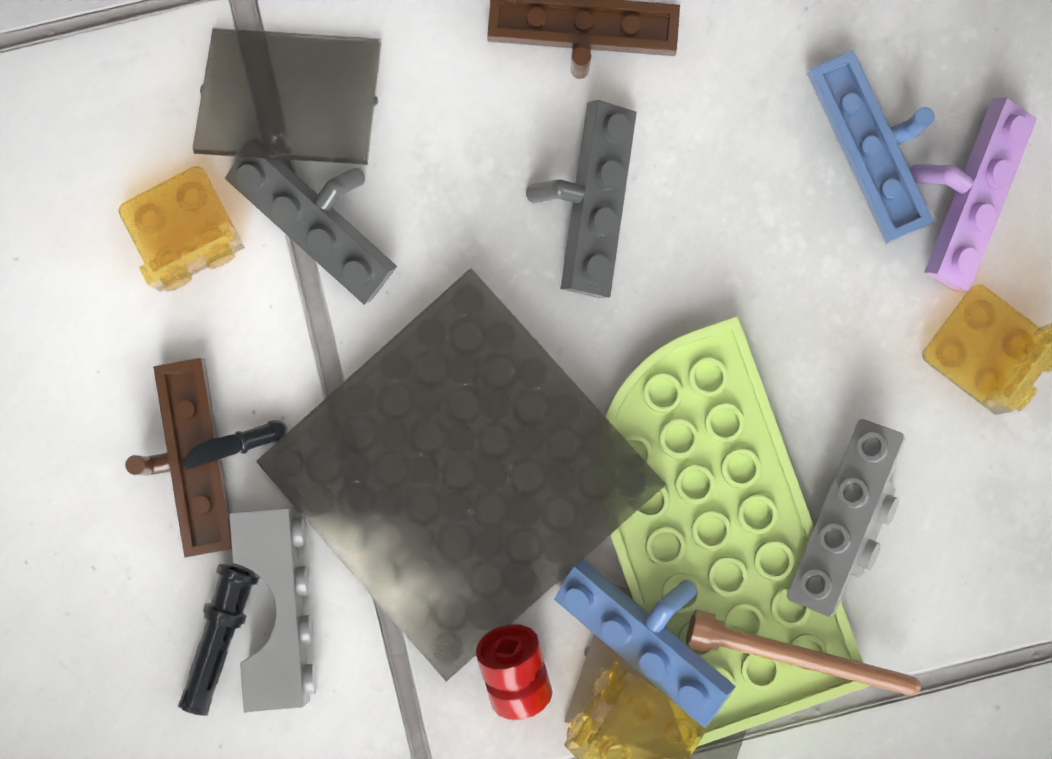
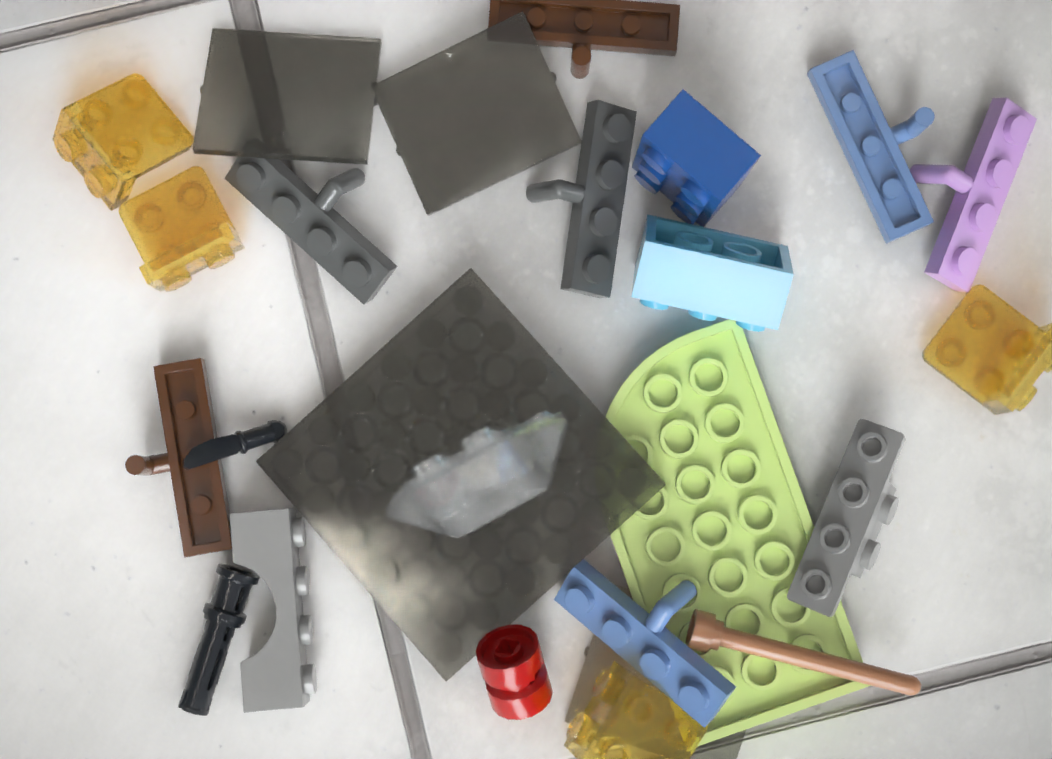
(119, 137): none -> clear yellow bracket
(476, 114): none -> clear smoke piece
(484, 480): none -> clear wedge
(692, 160): none -> blue brick
(712, 274): none -> brick

